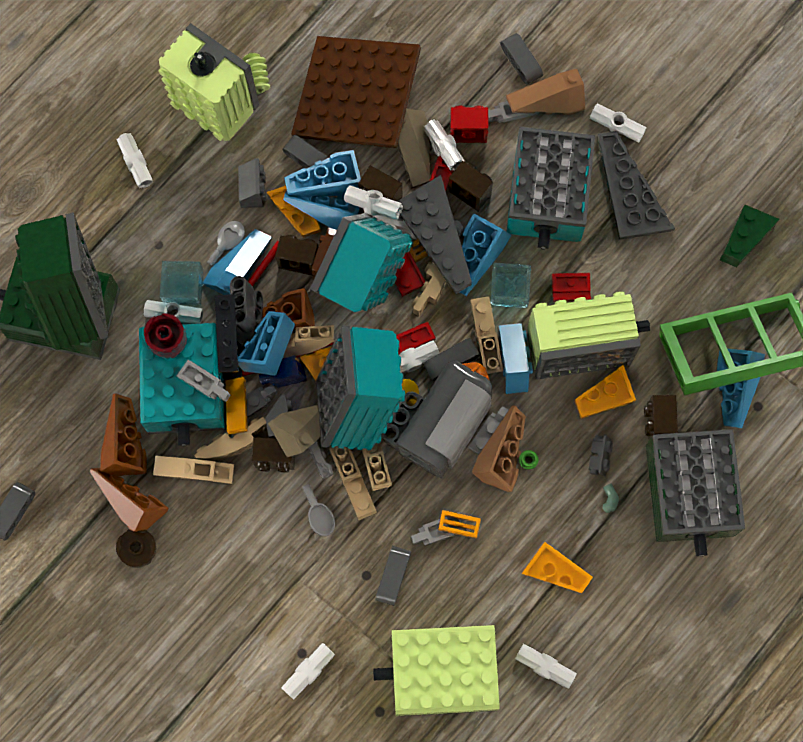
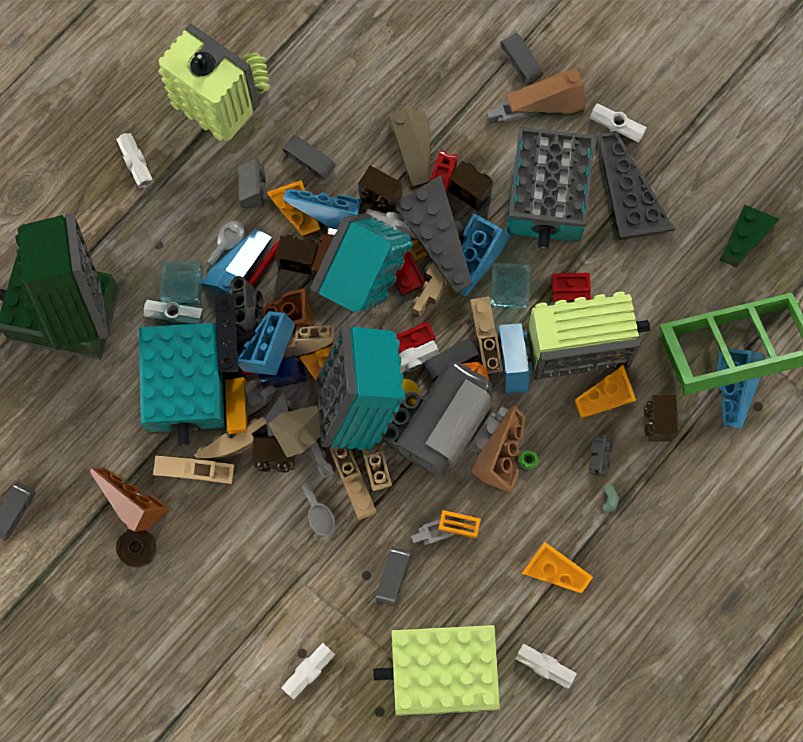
(121, 445): dark orange wedge -> none
(162, 325): dark red brick -> none
(203, 381): light grey hinge -> none
(326, 177): dark azure wedge -> none
(356, 91): reddish brown plate -> none
(373, 202): white piece -> none
(443, 144): white piece -> none
(469, 124): red brick -> none
(695, 487): dark grey piece -> none

